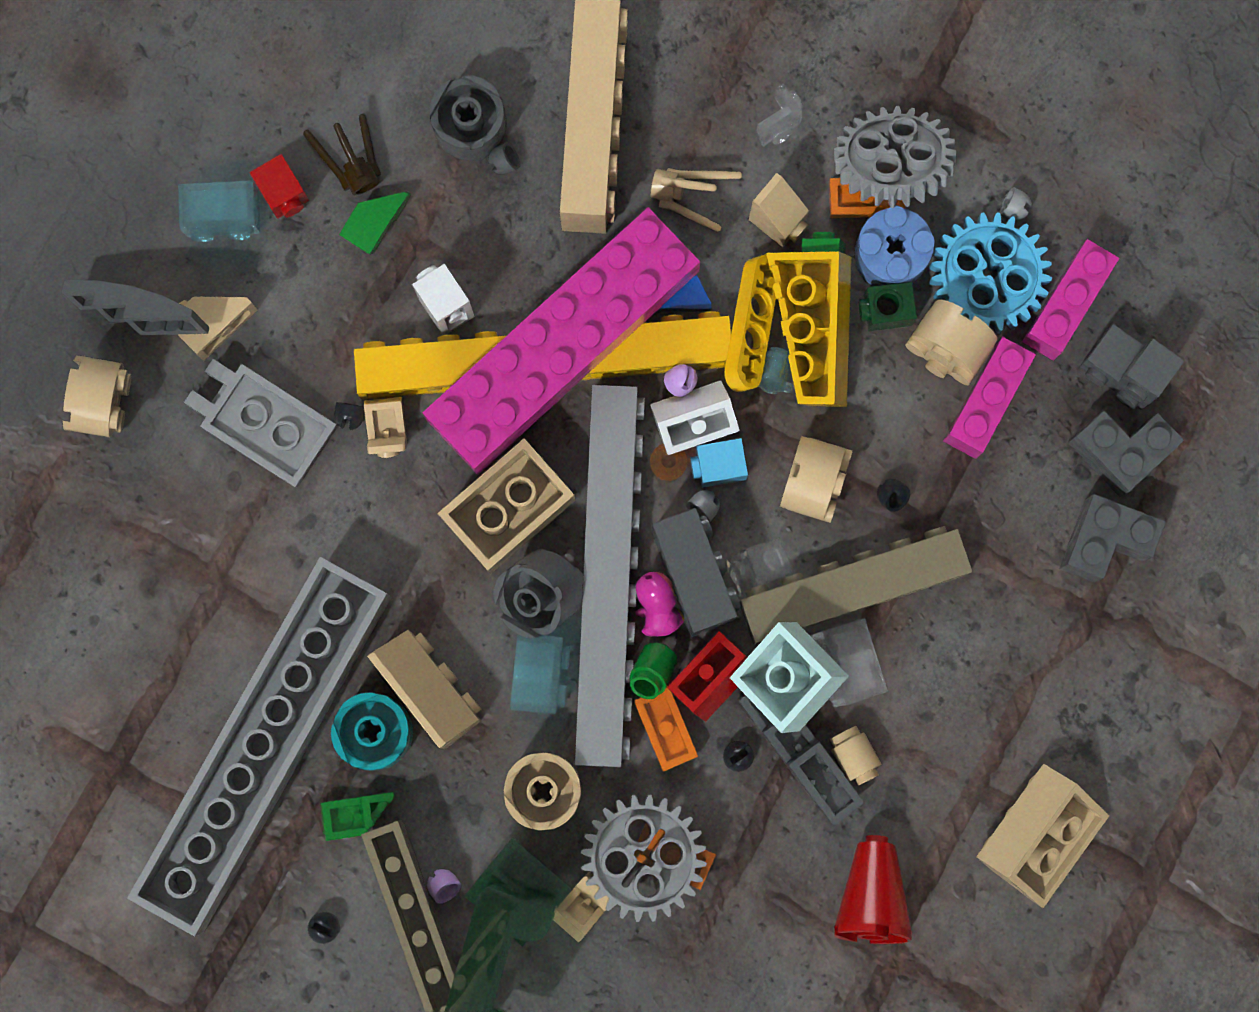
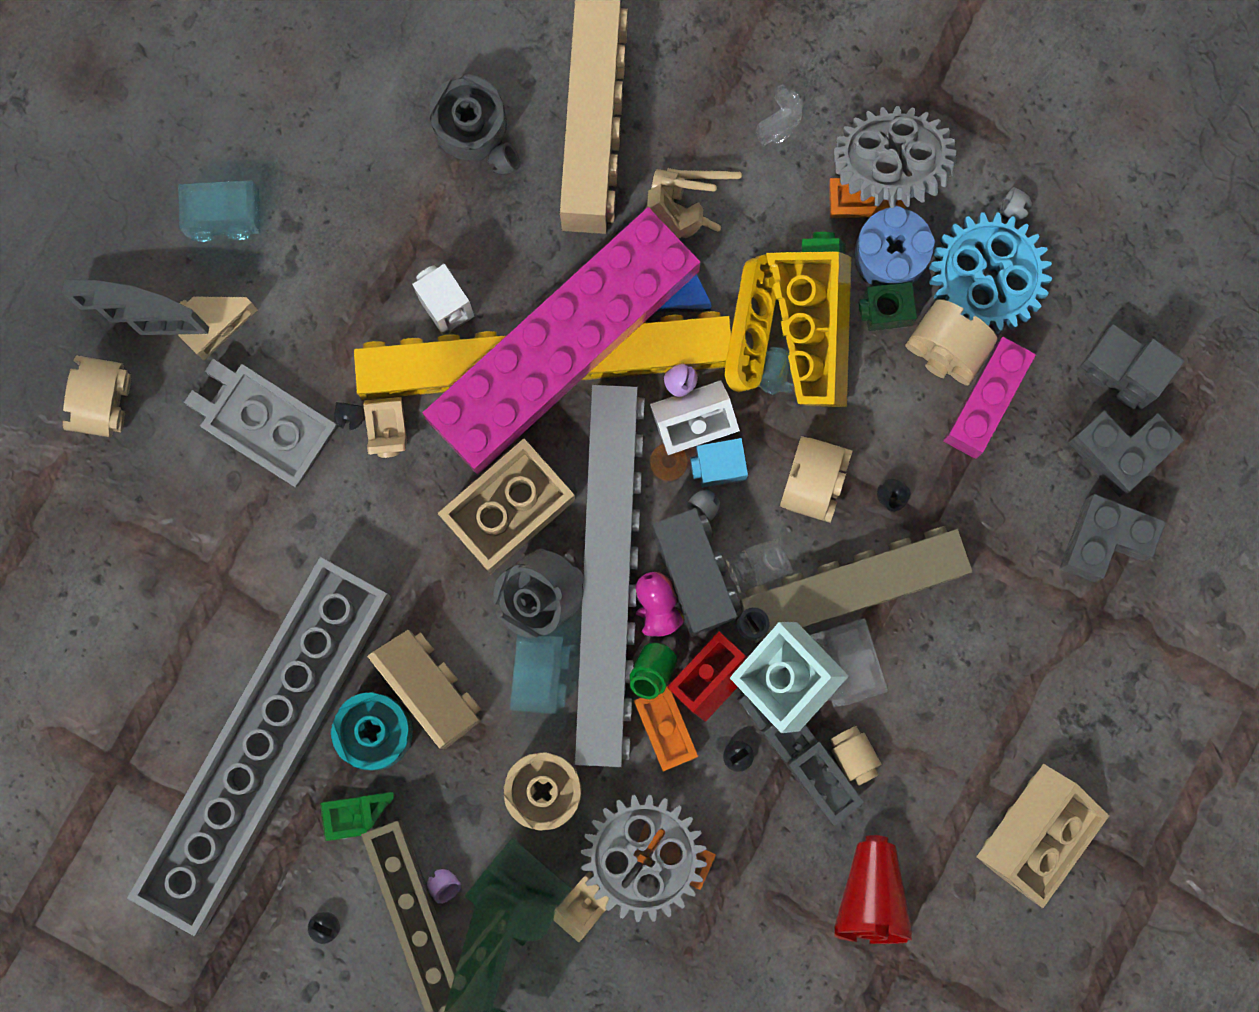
(280, 187): red brick -> none
(359, 175): dark brown plant -> none
(372, 219): green slope -> none
(681, 223): none -> tan bracket
(757, 619): none -> black hinge
(779, 212): tan slope -> none
(1070, 300): dark pink brick -> none

